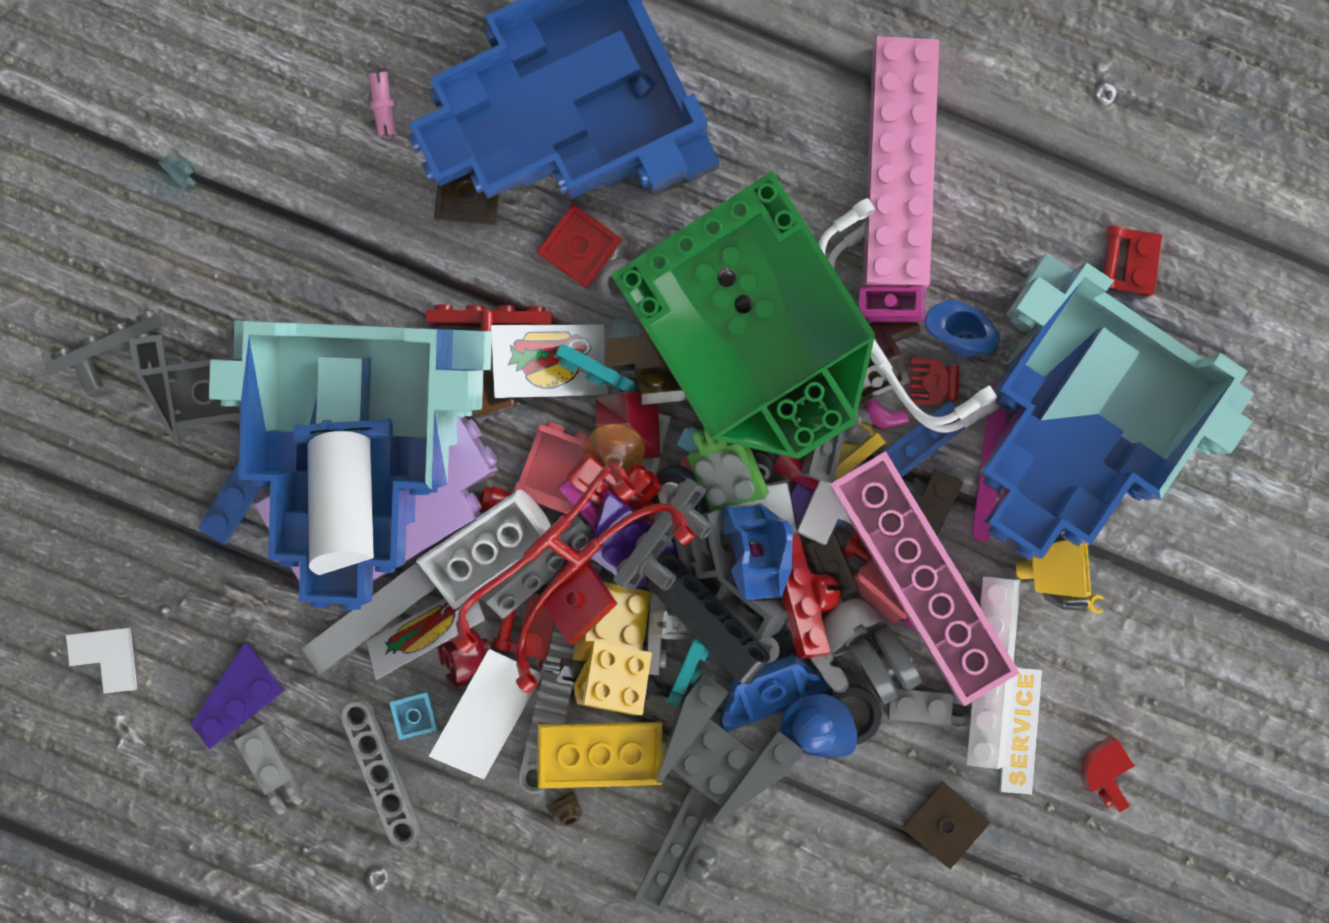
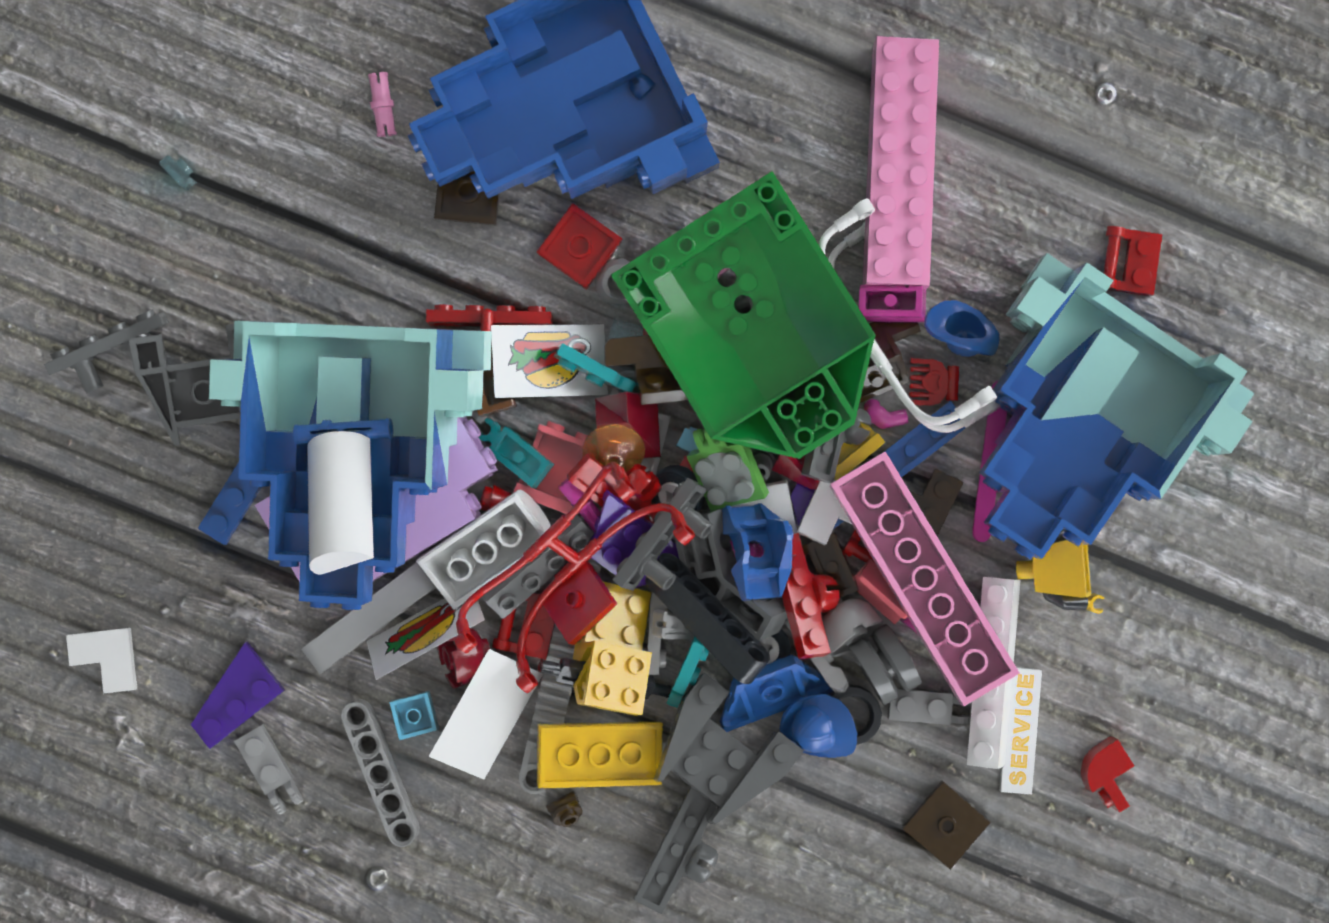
(517, 454): none -> teal plate

